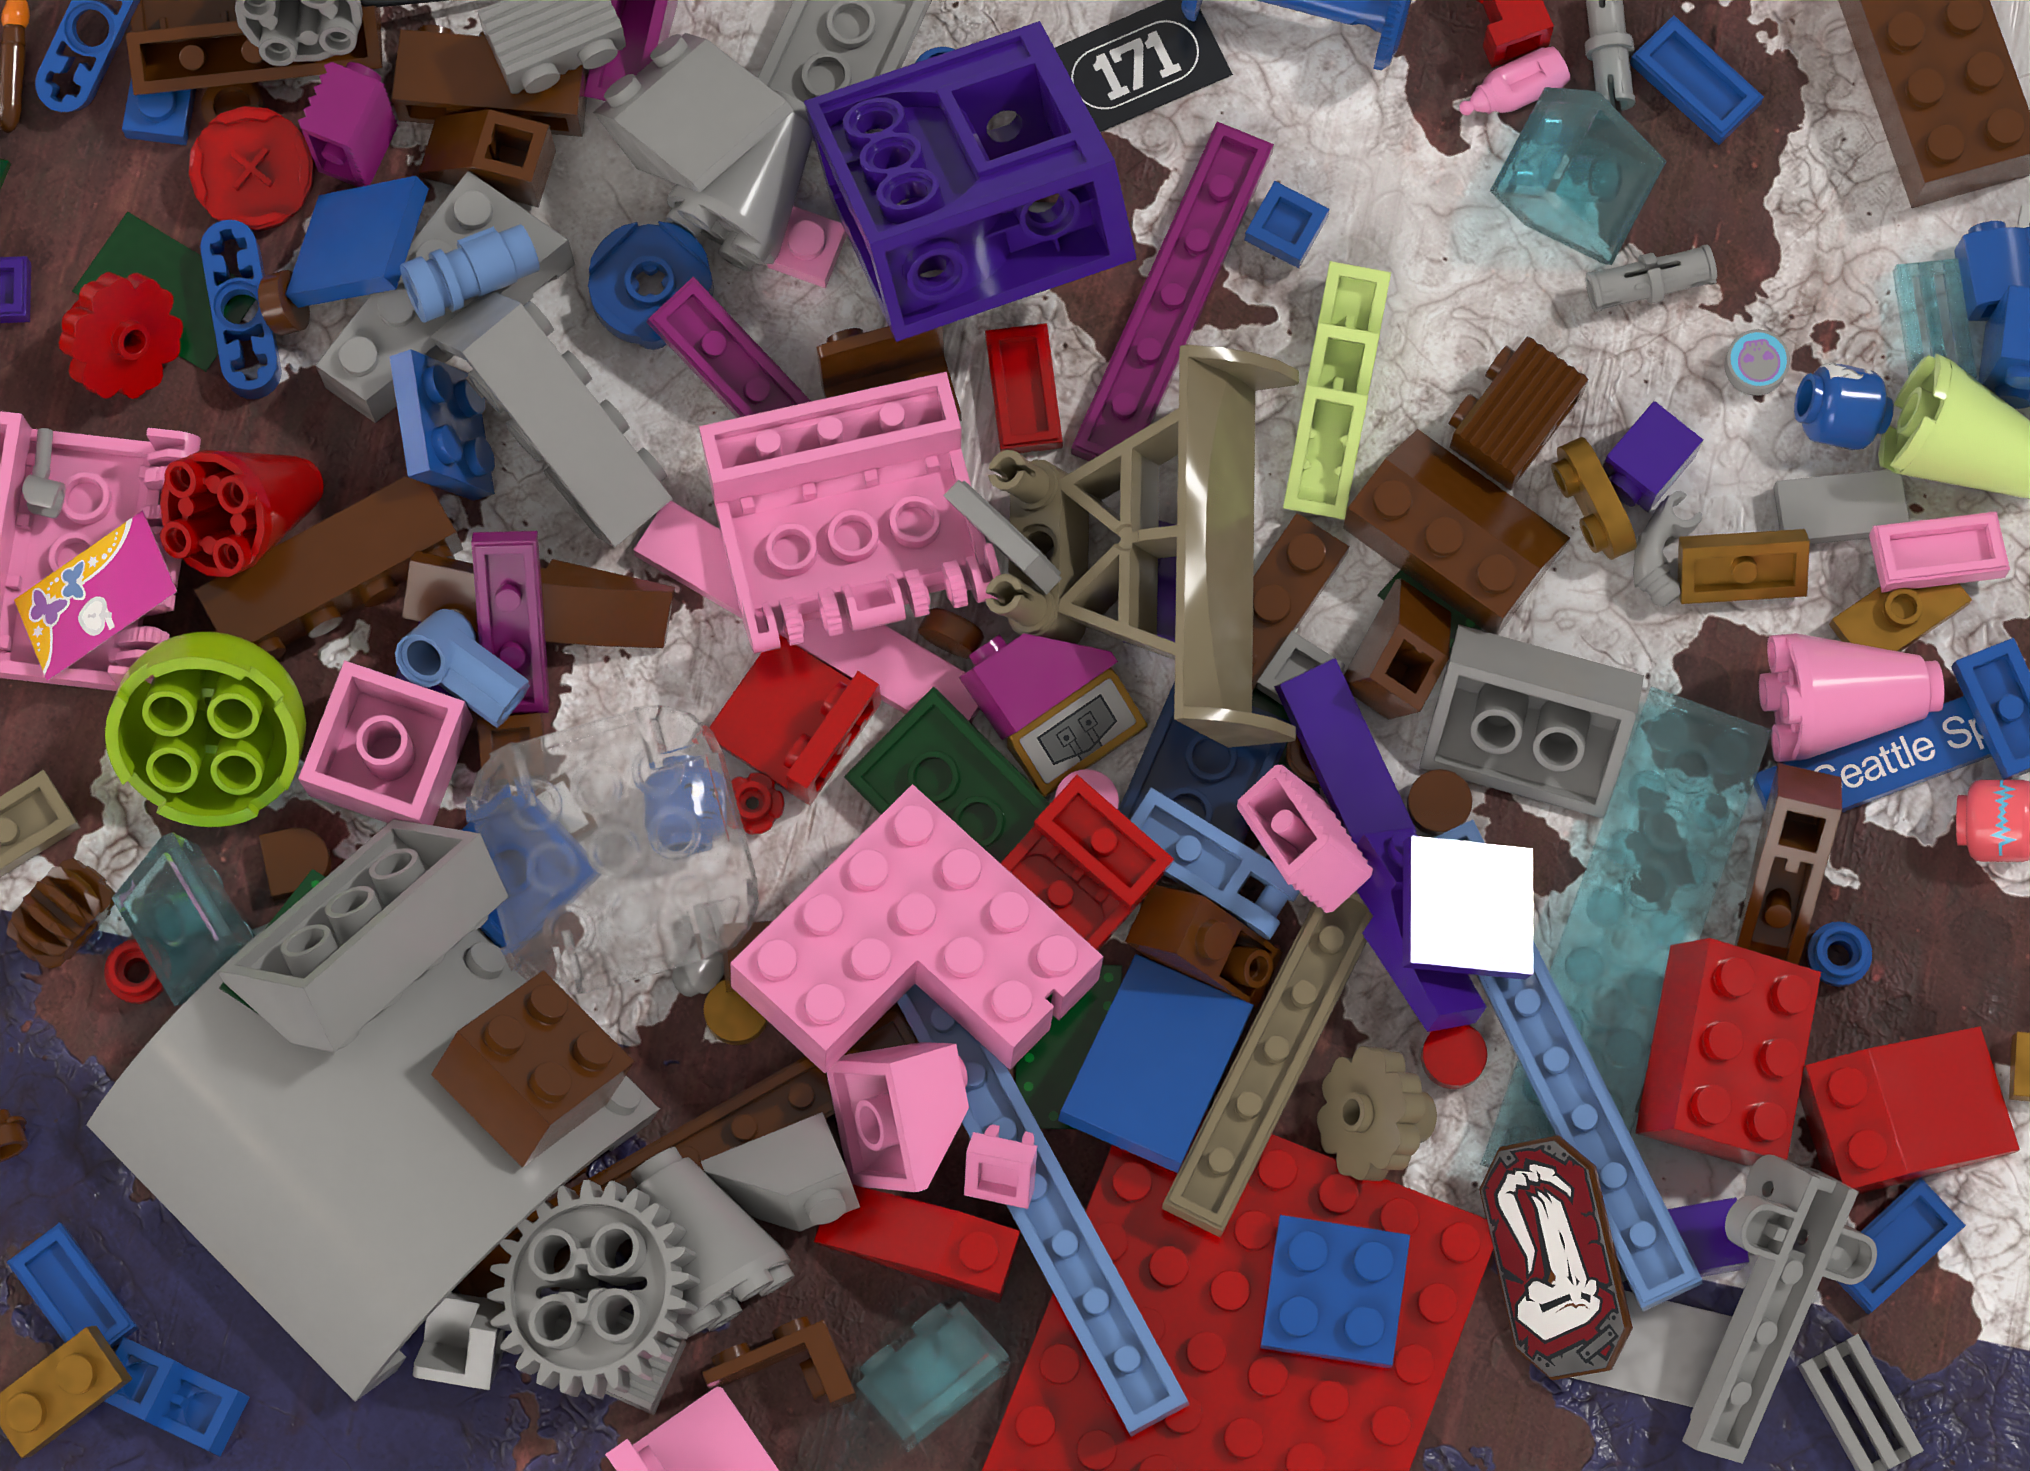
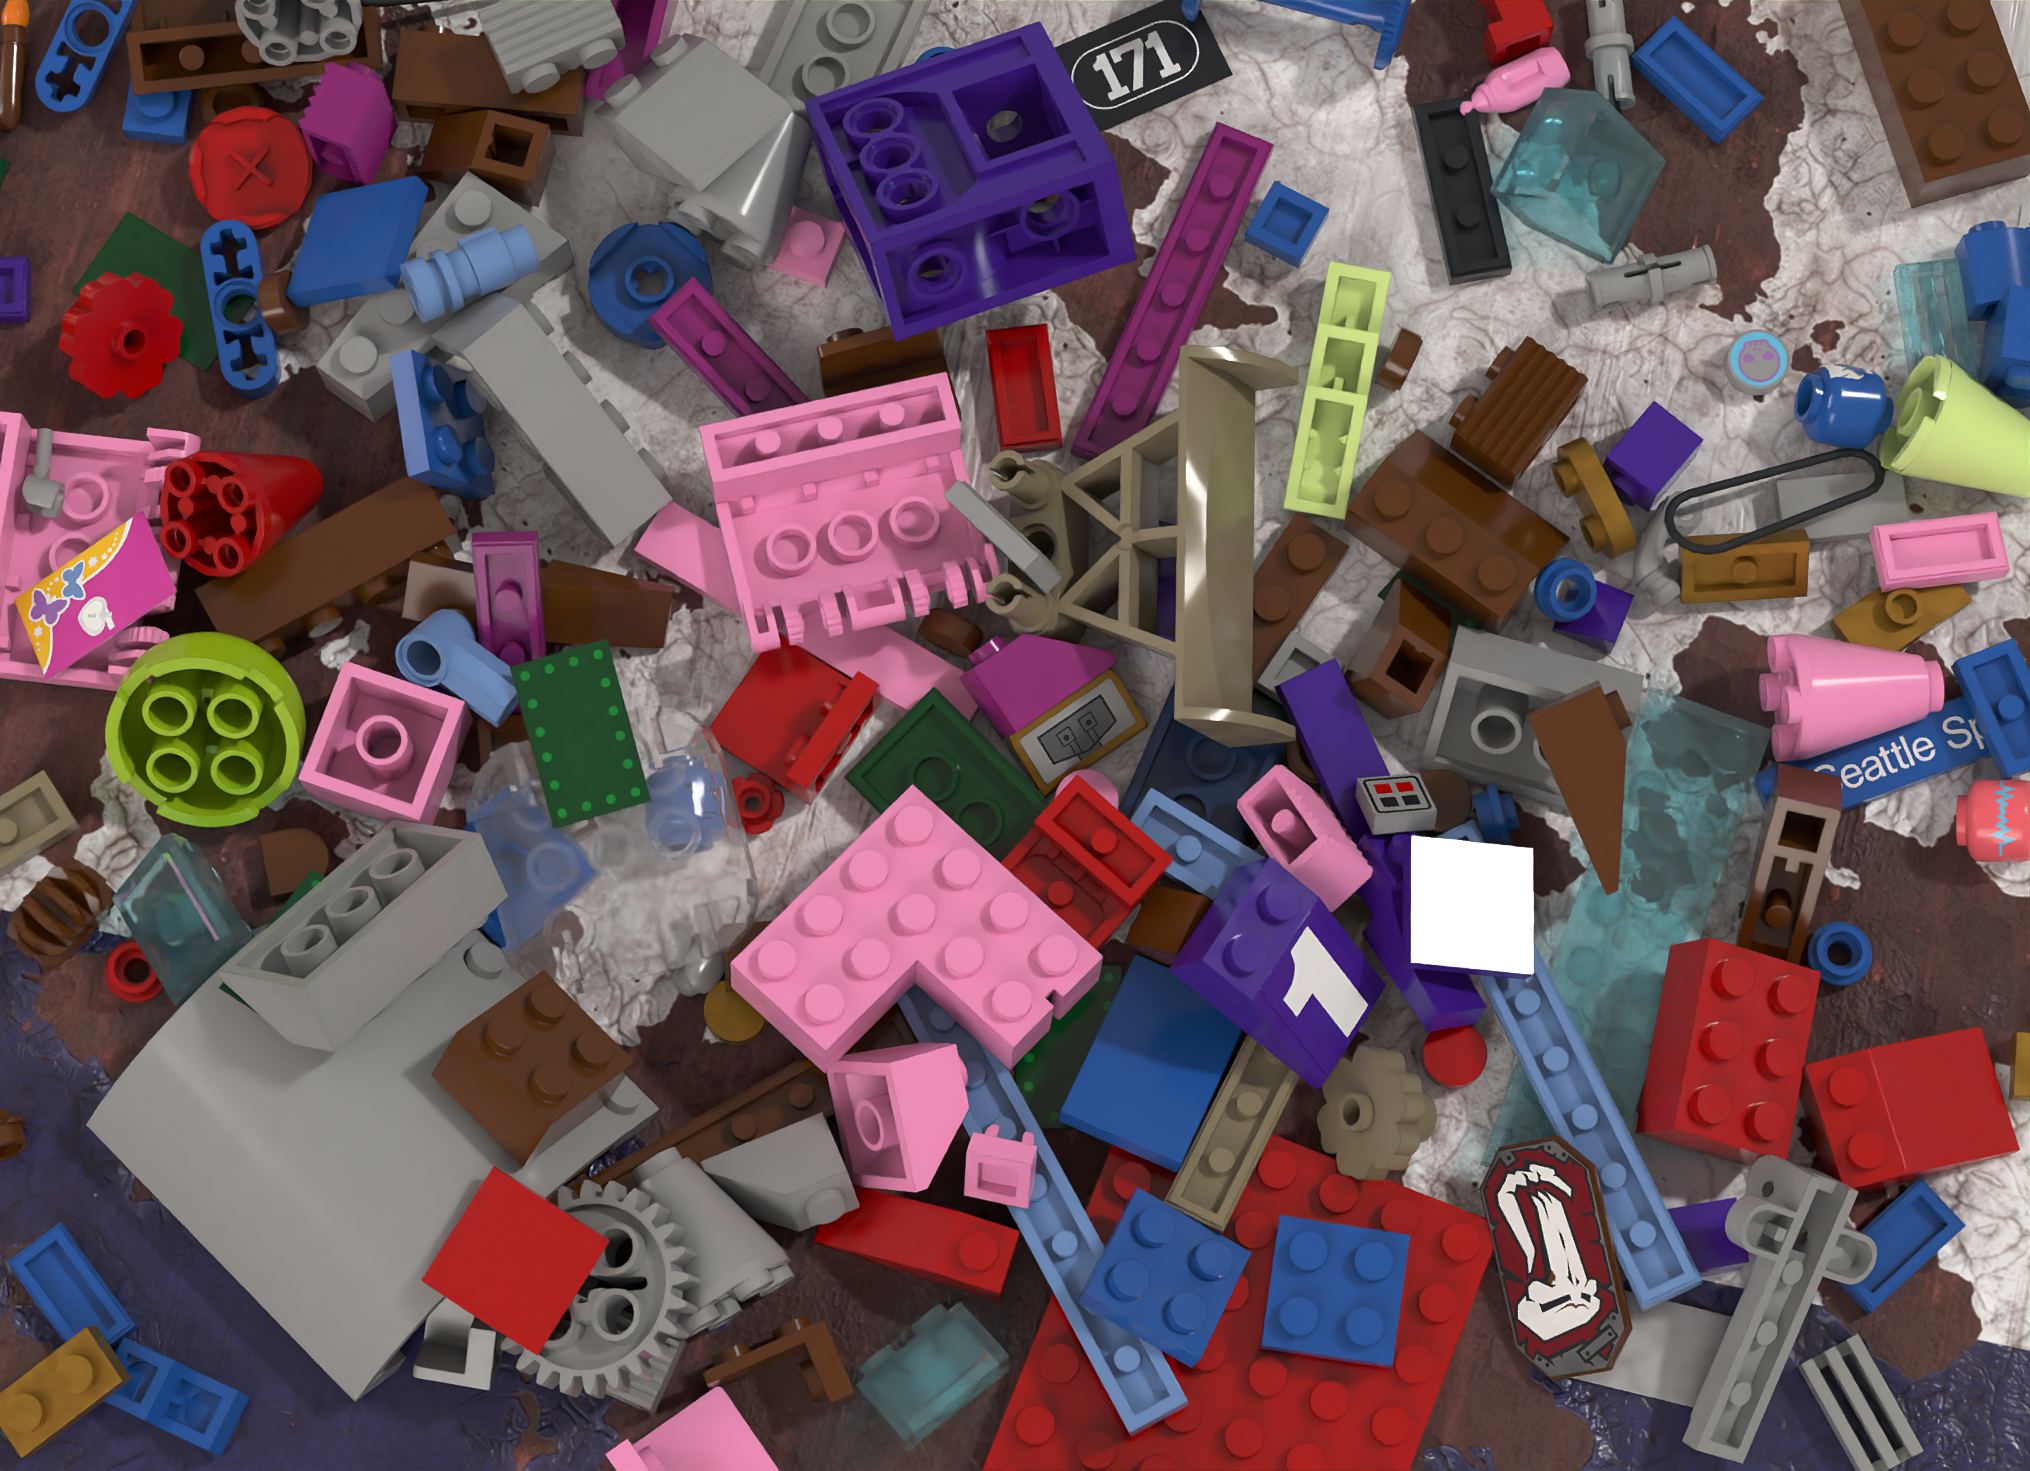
(515, 1260): none -> red slope
(580, 734): none -> dark green sticker
(1164, 1277): none -> blue plate
(1281, 969): none -> dark purple slope
(1396, 803): none -> light grey tile
(1399, 359): none -> reddish brown tile
(1460, 191): none -> black tile
(1496, 815): none -> blue plate
(1581, 591): none -> blue plate
(1588, 760): none -> reddish brown slope
(1602, 622): none -> dark purple slope
(1766, 473): none -> black piece

